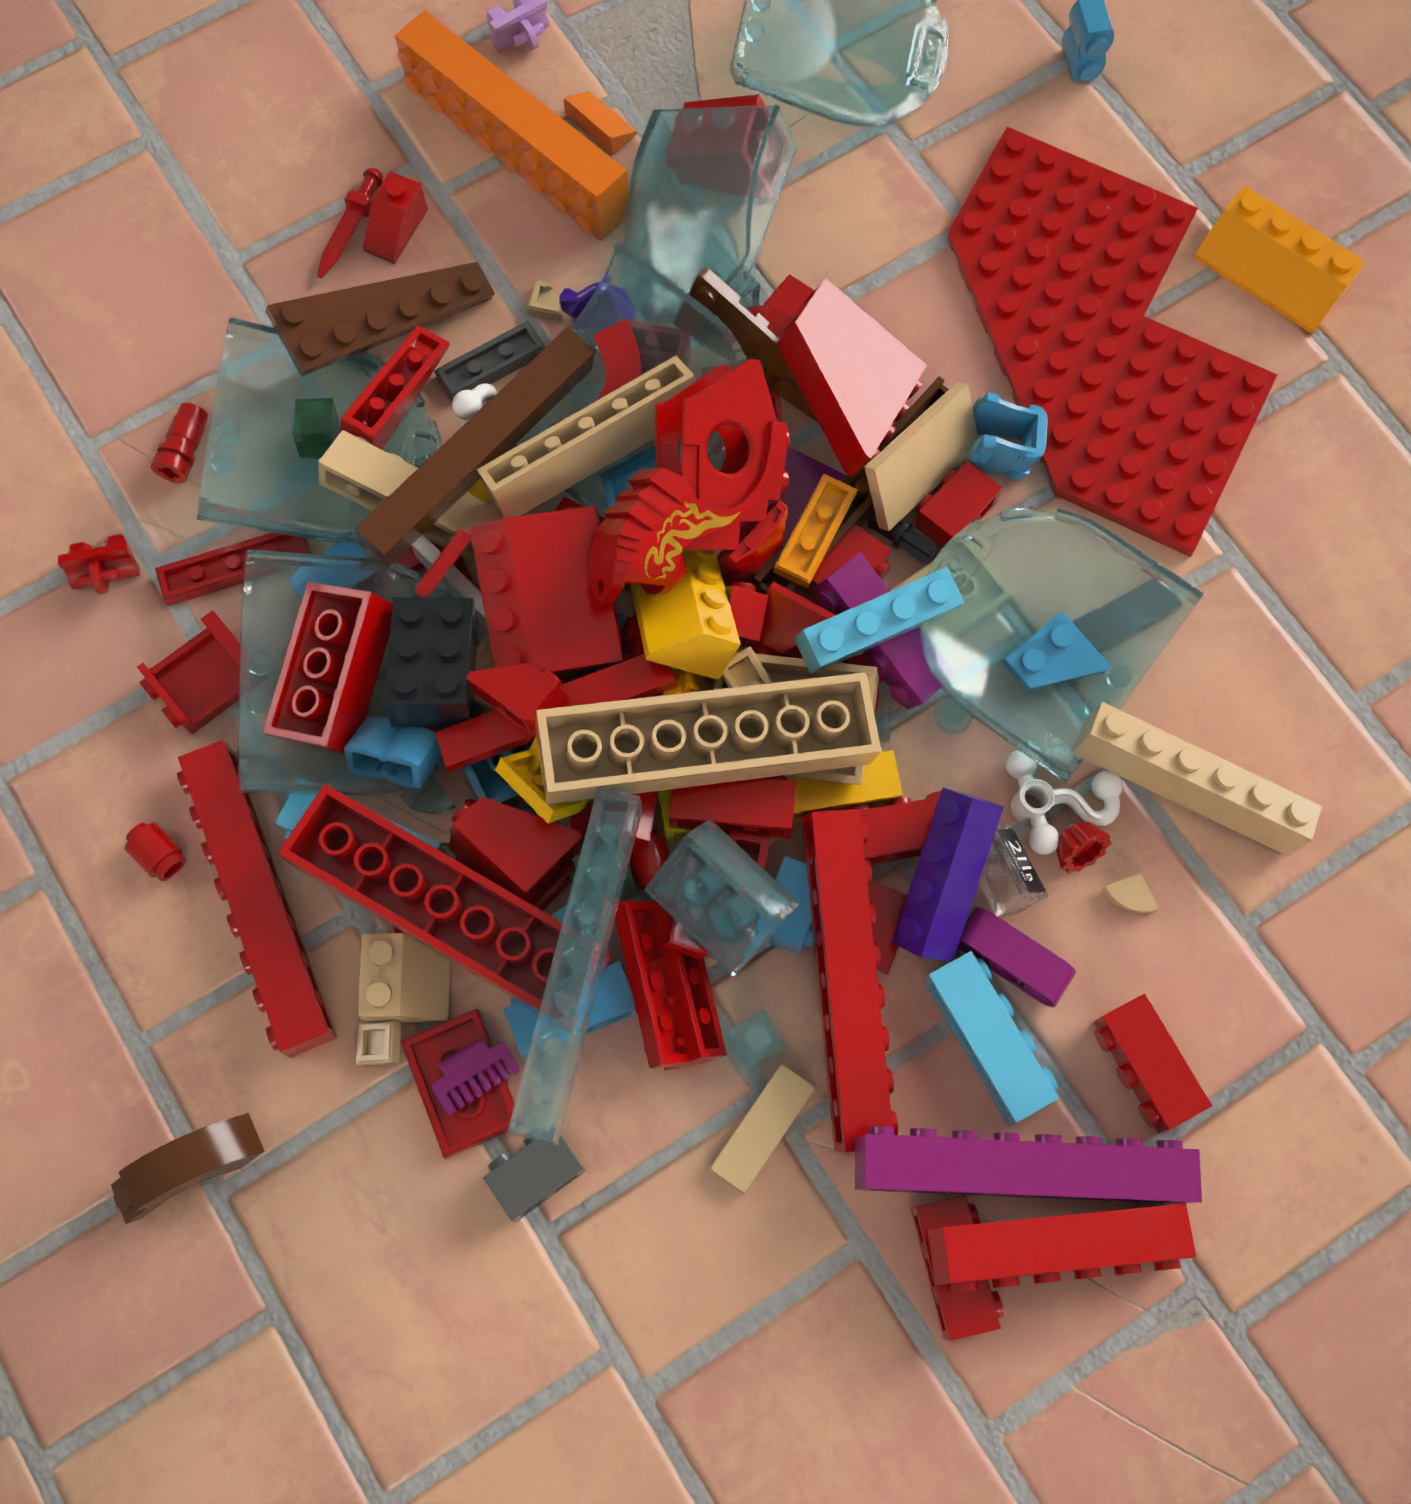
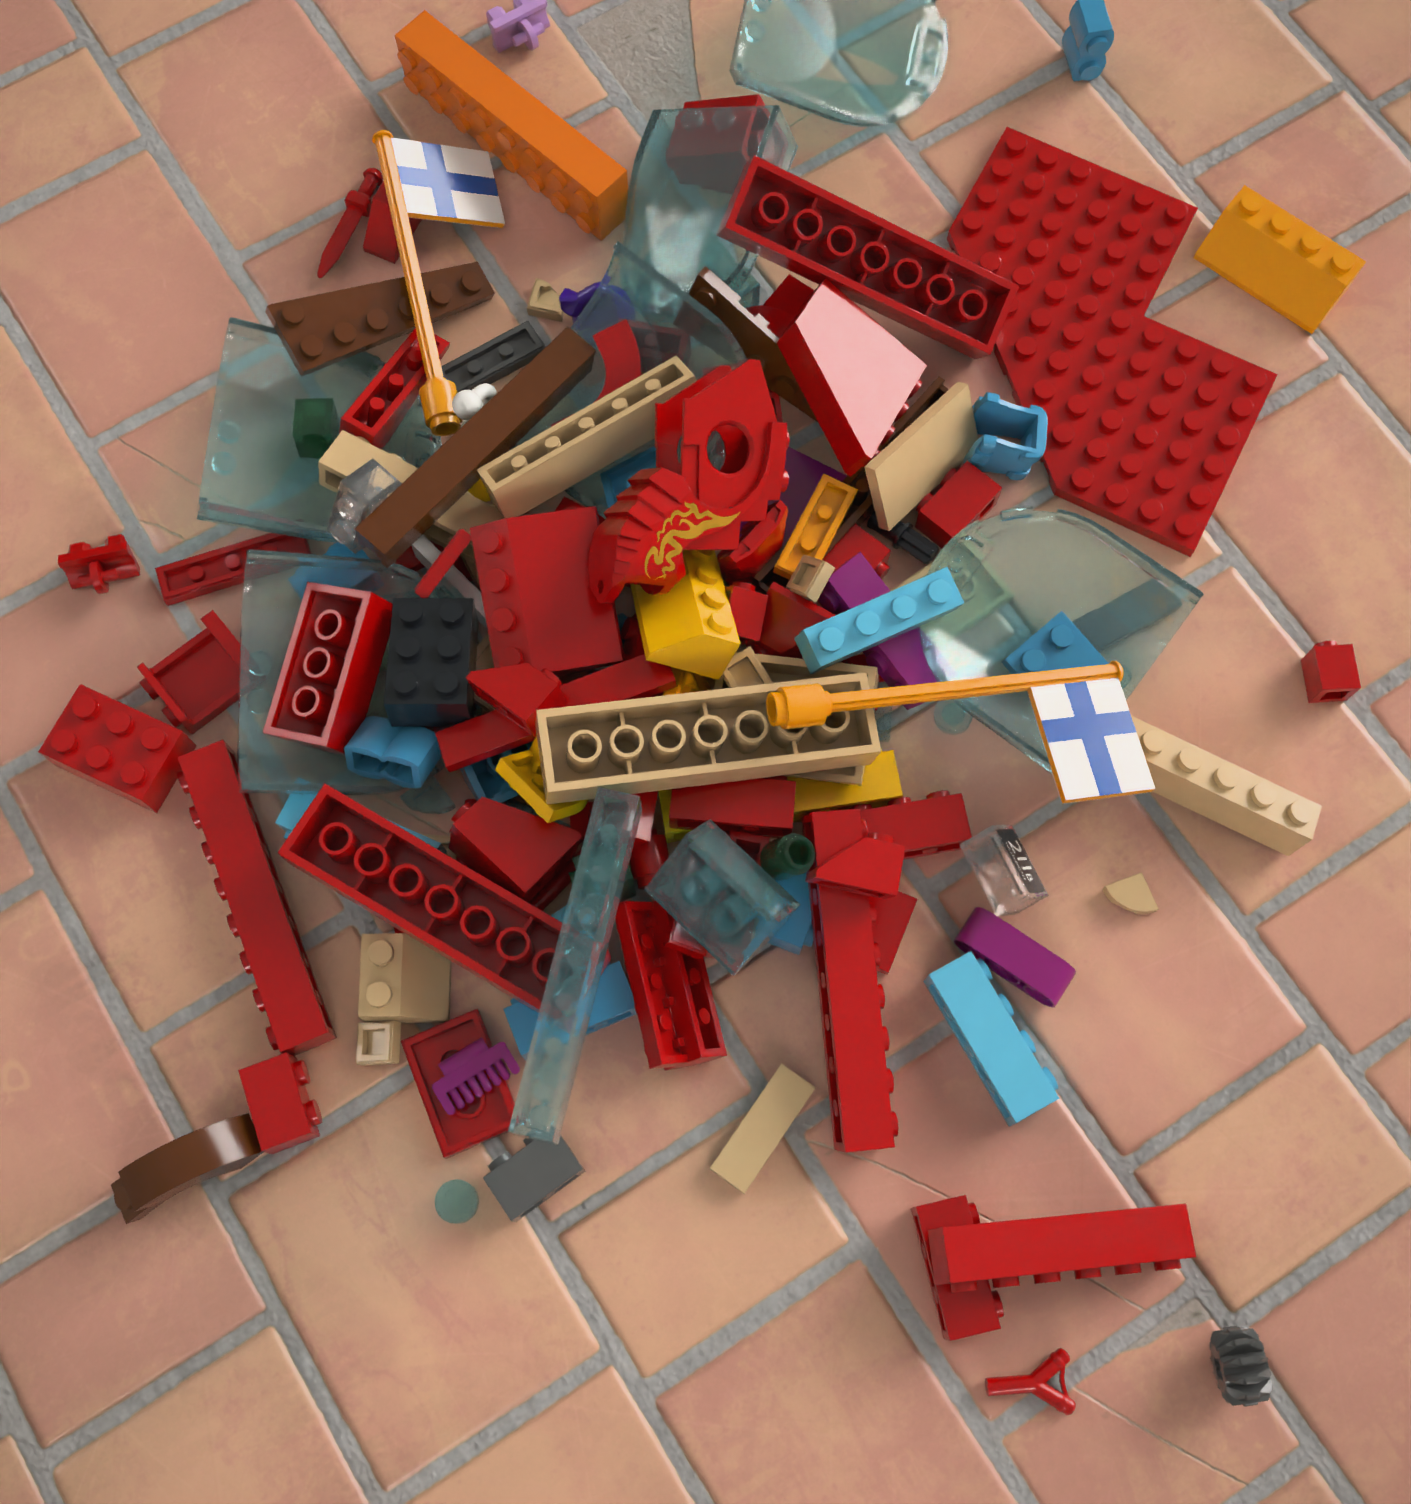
(117, 748): none -> red brick
(154, 851): red brick -> none
(183, 437): red axle -> none
(280, 1102): none -> red brick
(357, 498): none -> clear brick
(439, 186): none -> flag
(456, 1201): none -> clear light blue tile
(598, 121): orange slope -> none
(756, 1041): clear light blue brick -> none
(787, 856): none -> clear green brick
(810, 577): none -> tan tile
(864, 867): none -> red slope
(866, 258): none -> red brick
(947, 875): dark purple brick -> none
(1026, 1167): magenta brick -> none
(1036, 1383): none -> red piece
(1044, 837): white piece -> none
(1076, 710): none -> flag
(1081, 846): red piece -> none
(1151, 1064): red brick -> none
(1240, 1366): none -> dark grey gear
(1330, 672): none -> red brick

